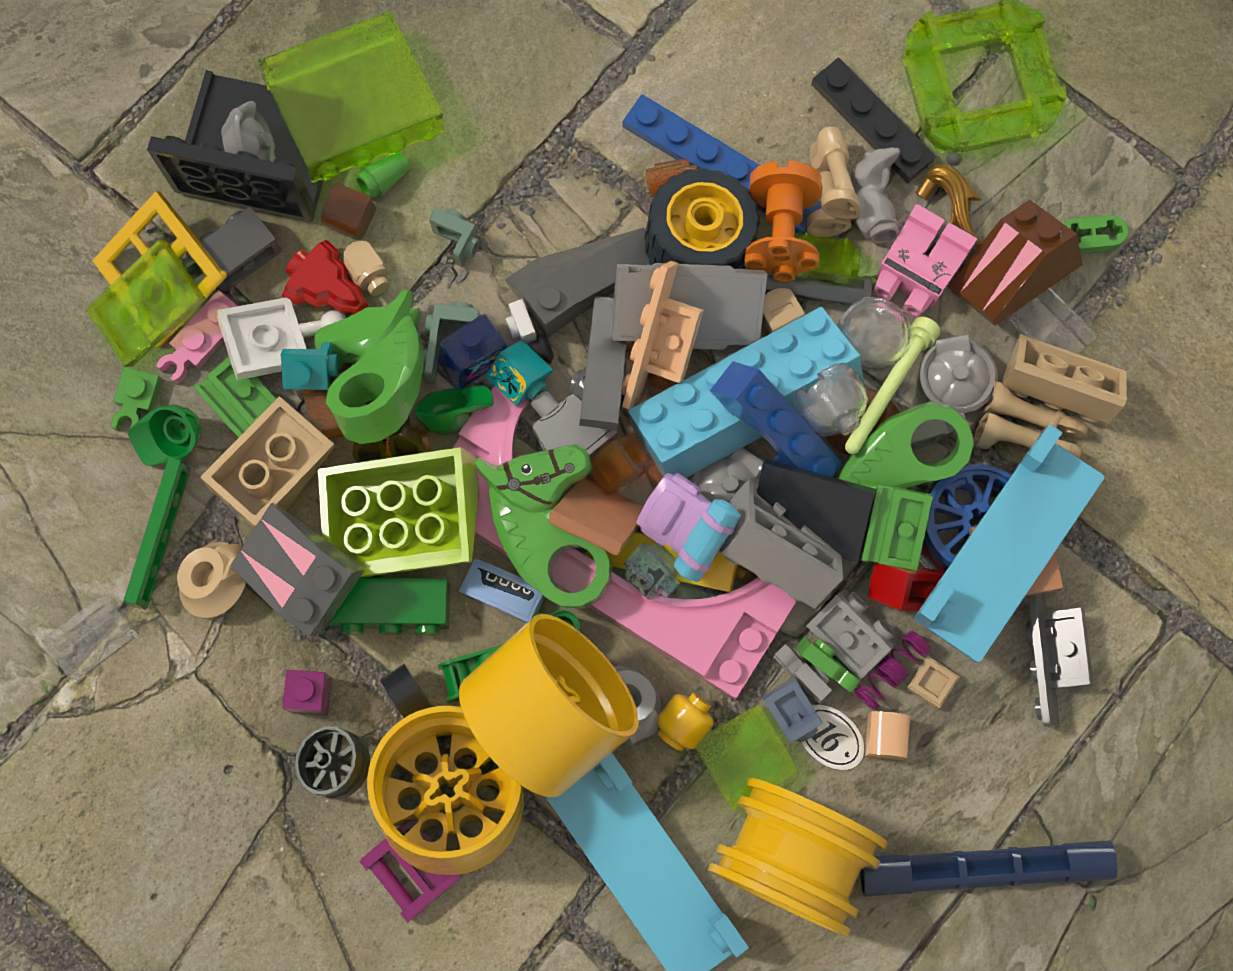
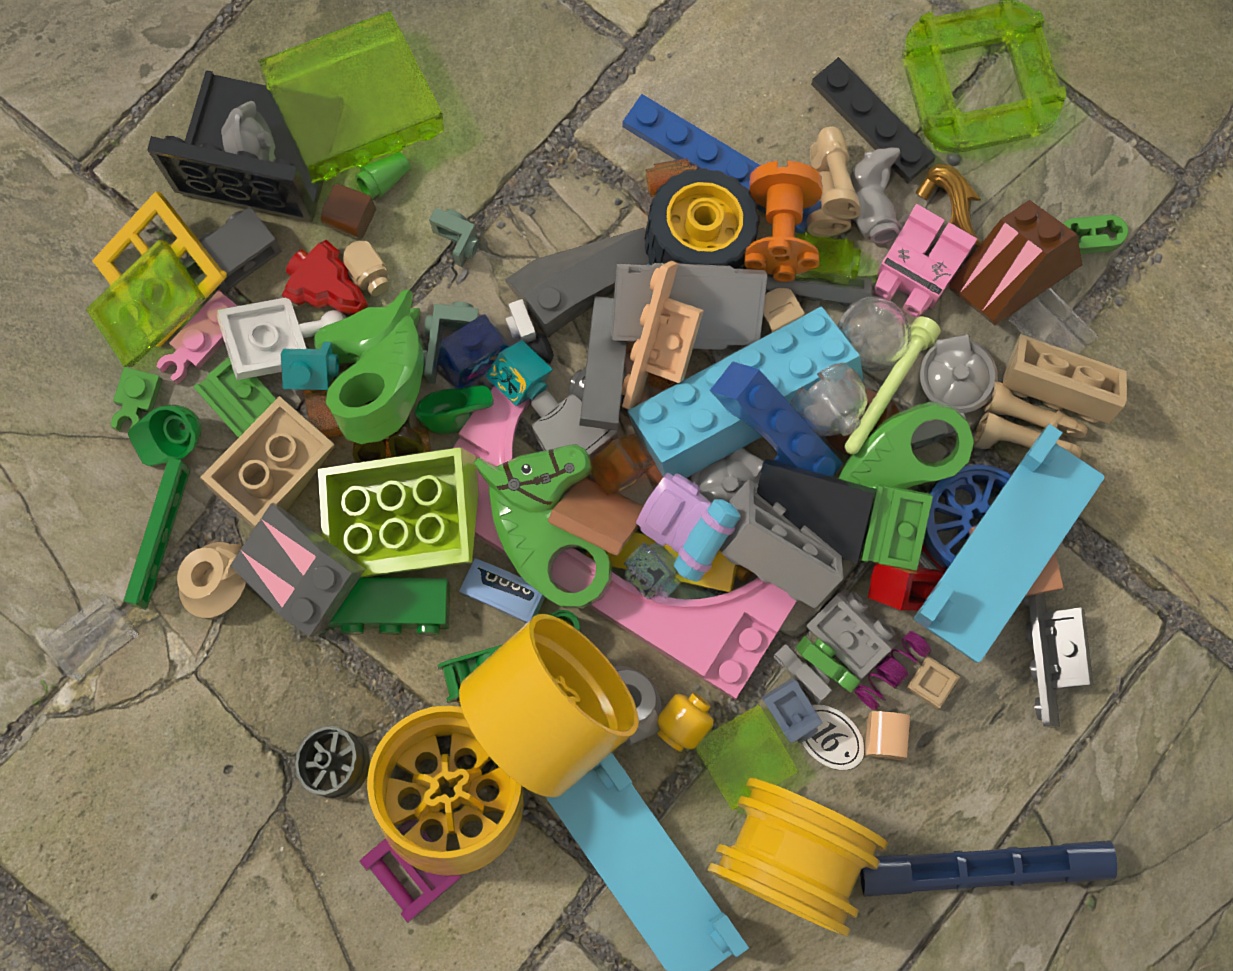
(307, 692): magenta brick -> none
(405, 691): black piece -> none

